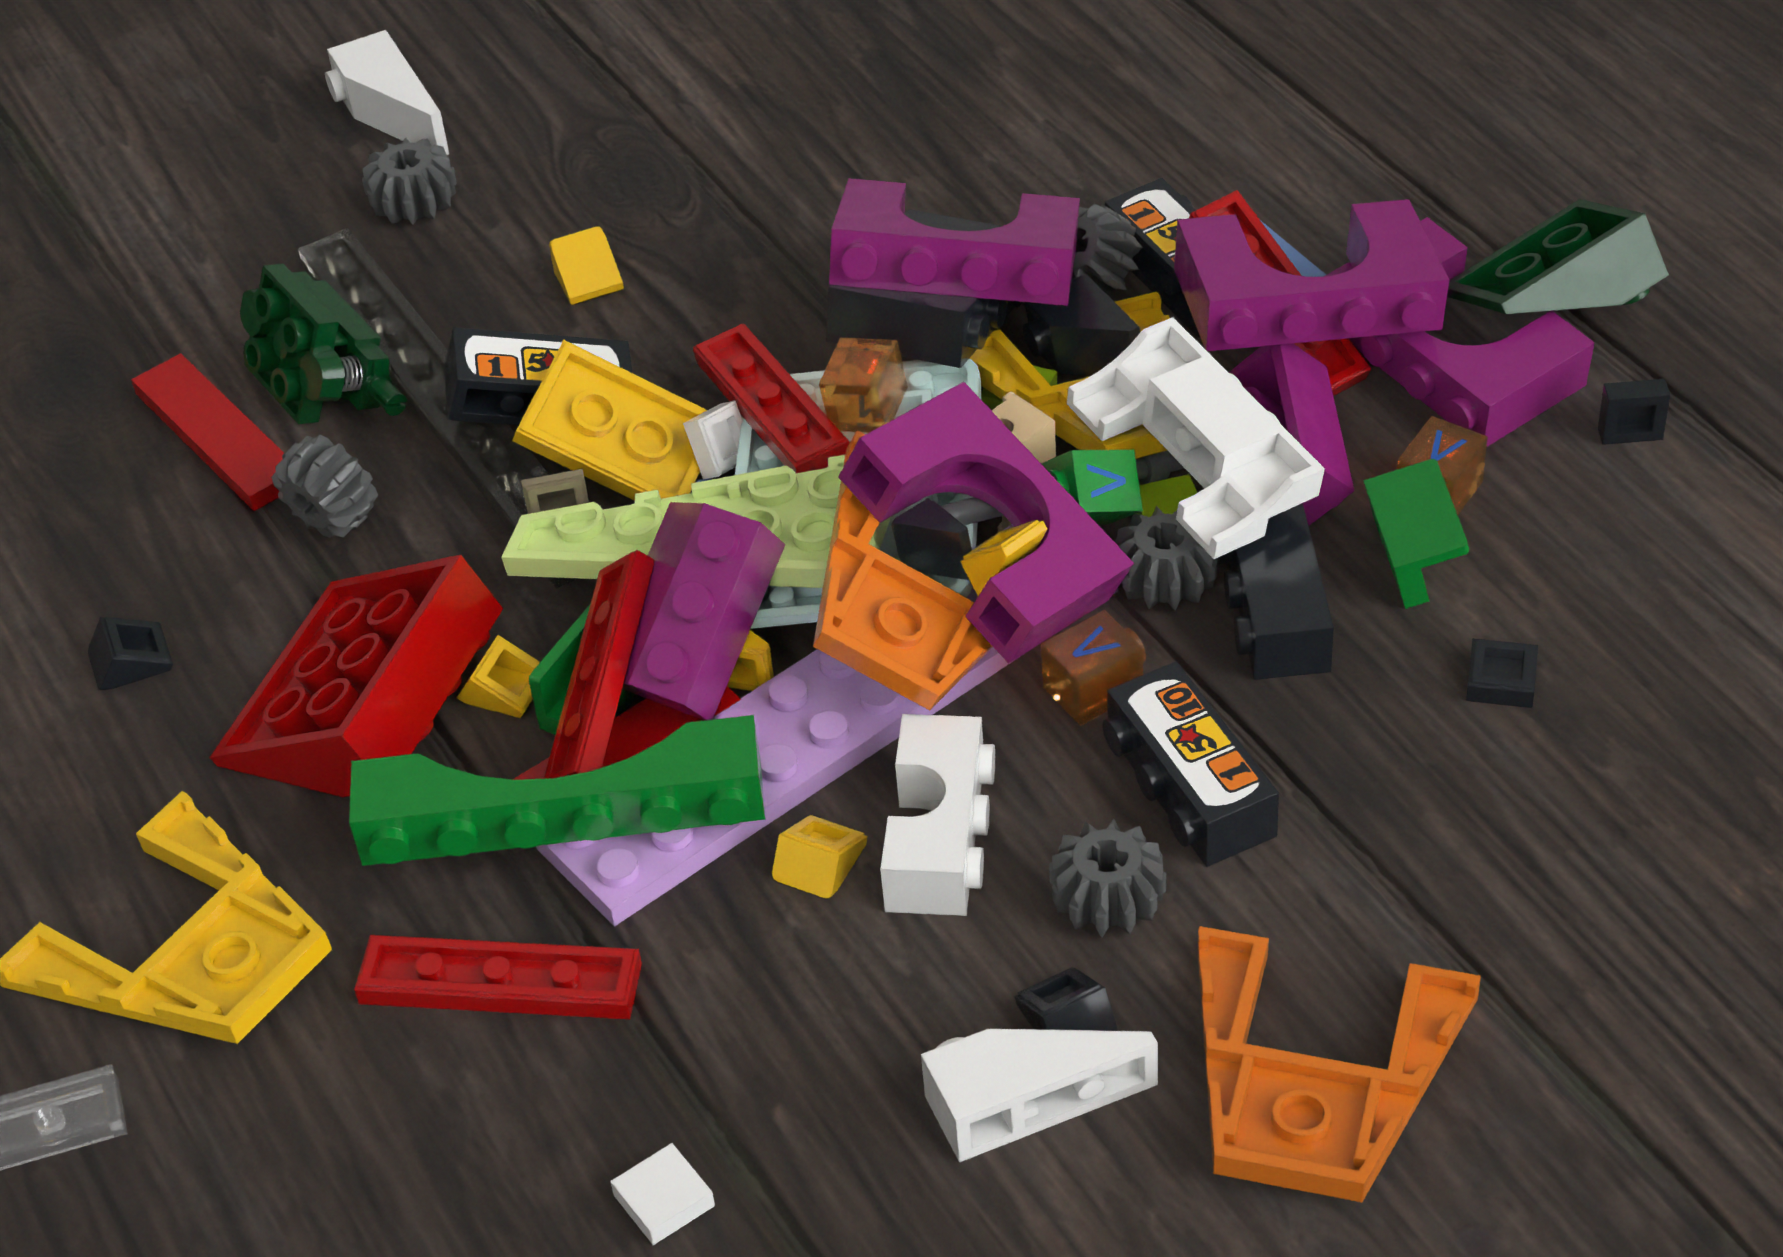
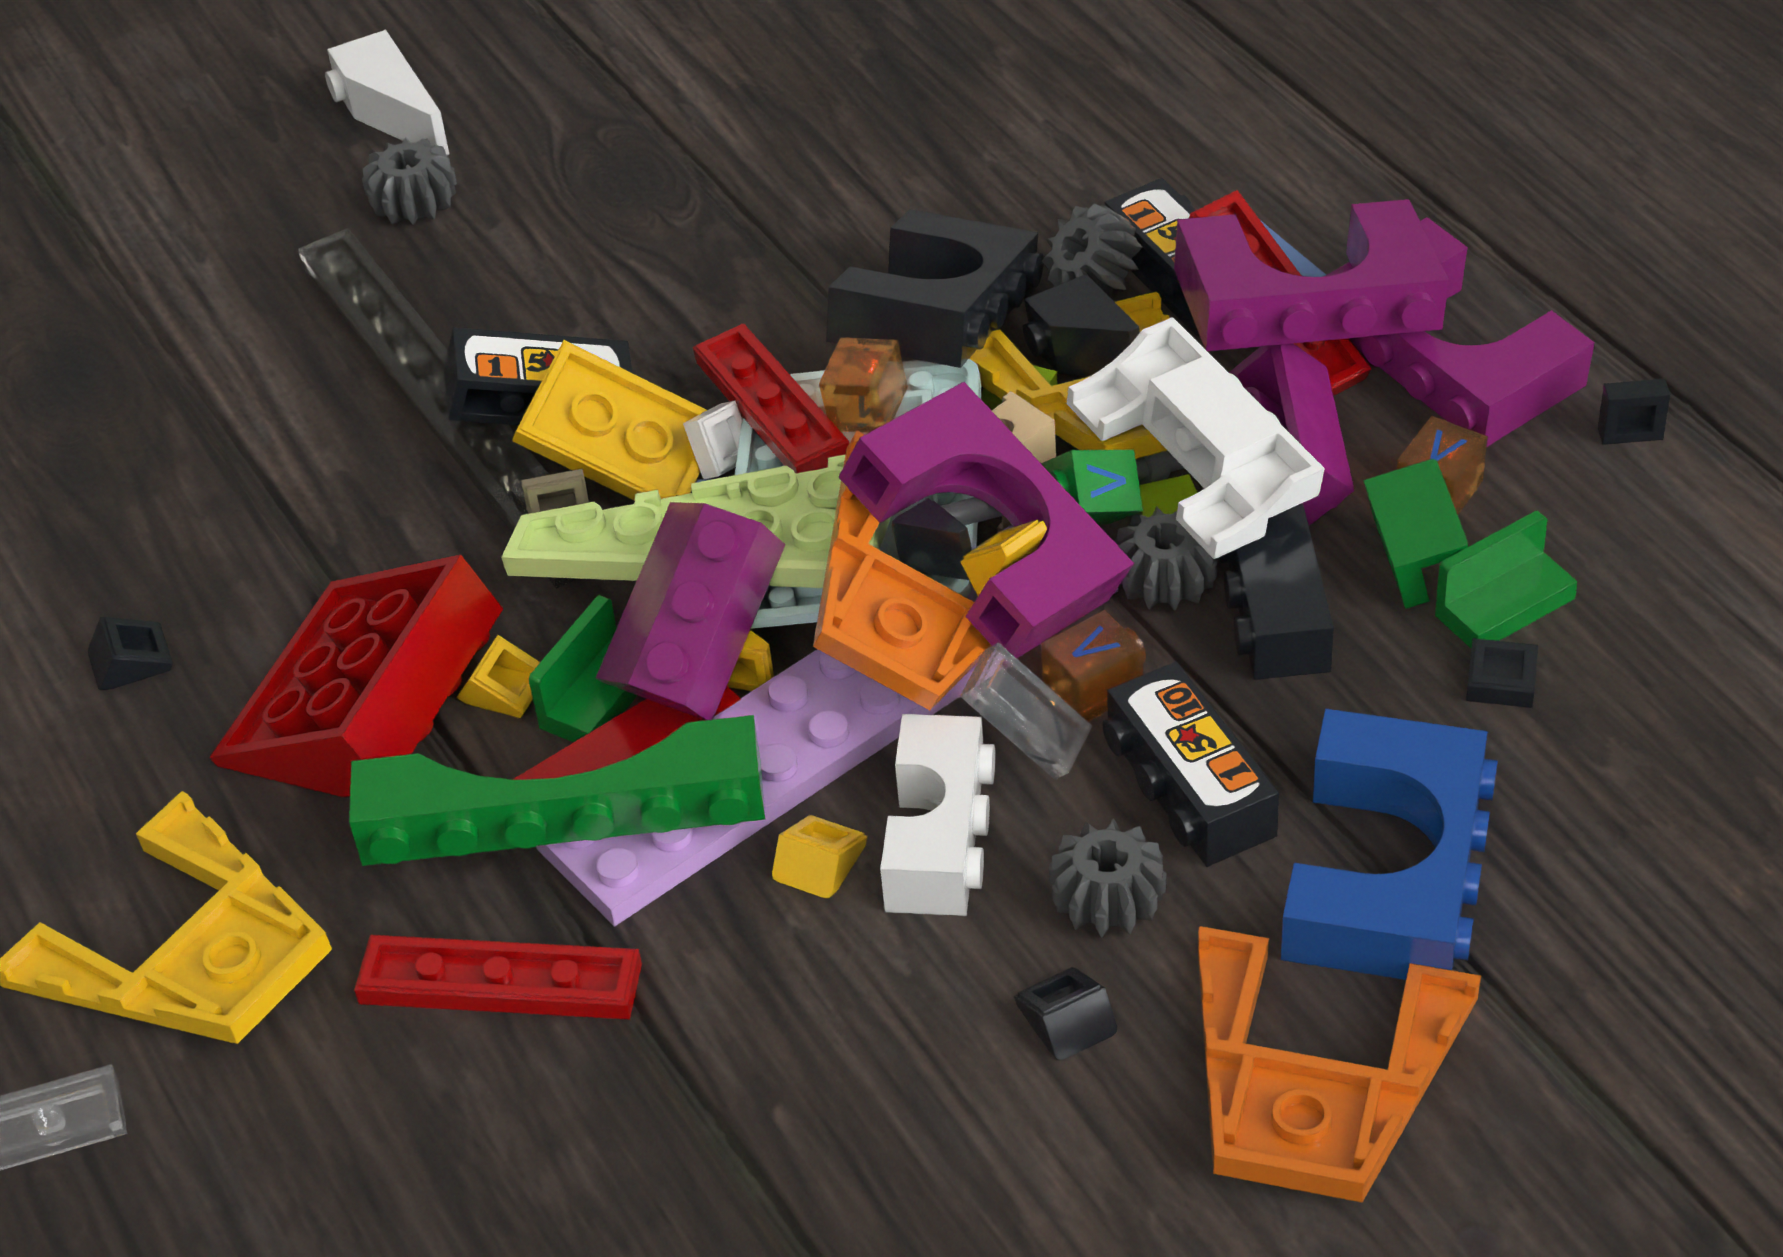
(212, 428): red tile -> none
(313, 347): dark green piece -> none
(324, 486): dark grey gear -> none
(585, 265): yellow slope -> none
(600, 666): red tile -> none
(662, 1193): white tile -> none
(887, 250): magenta arch -> none
(1026, 711): none -> clear tile
(1026, 1080): white slope -> none
(1406, 916): none -> blue arch
(1502, 583): none -> green panel
(1569, 261): dark green slope -> none

